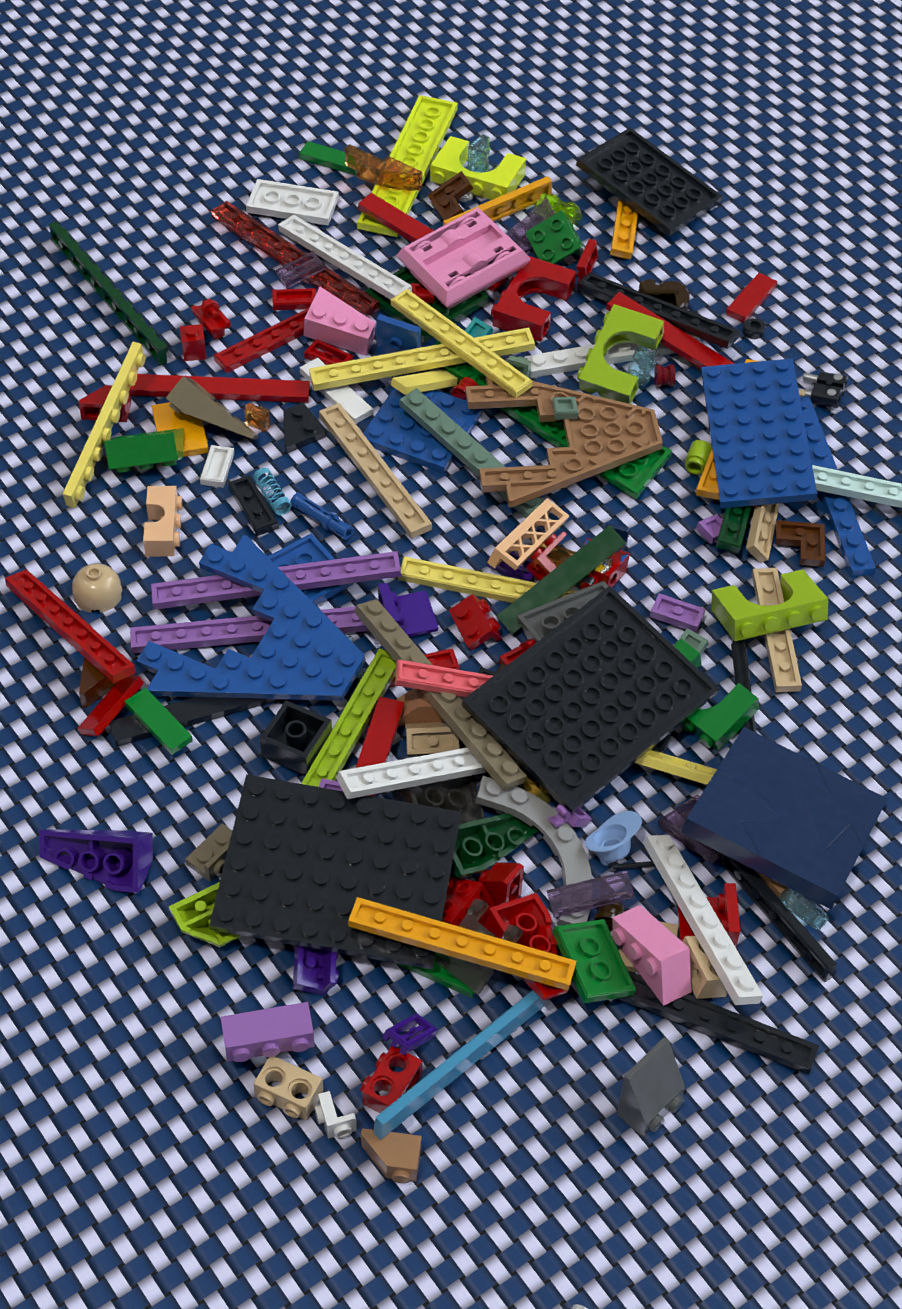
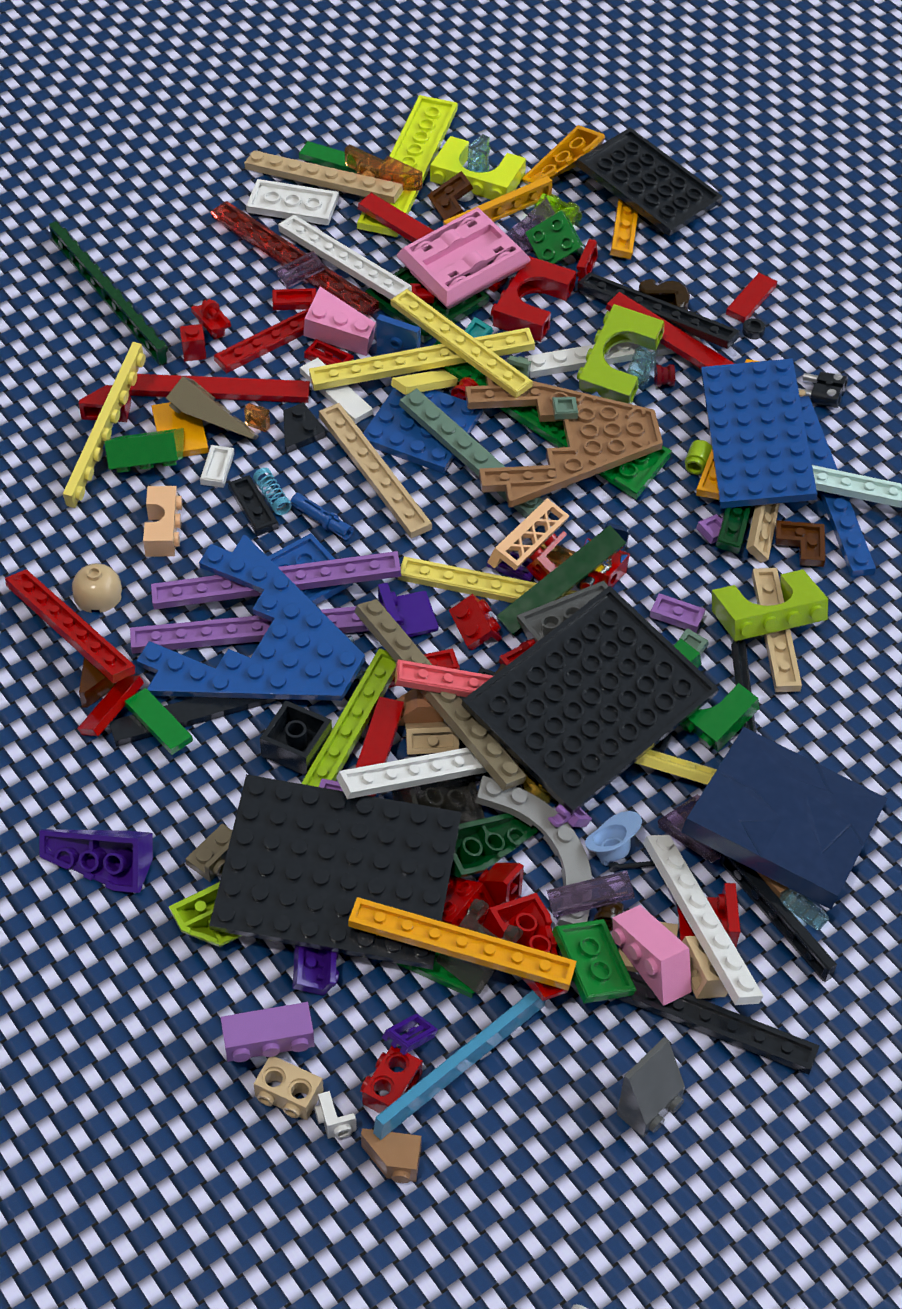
(323, 176): none -> tan plate
(565, 154): none -> light orange wedge

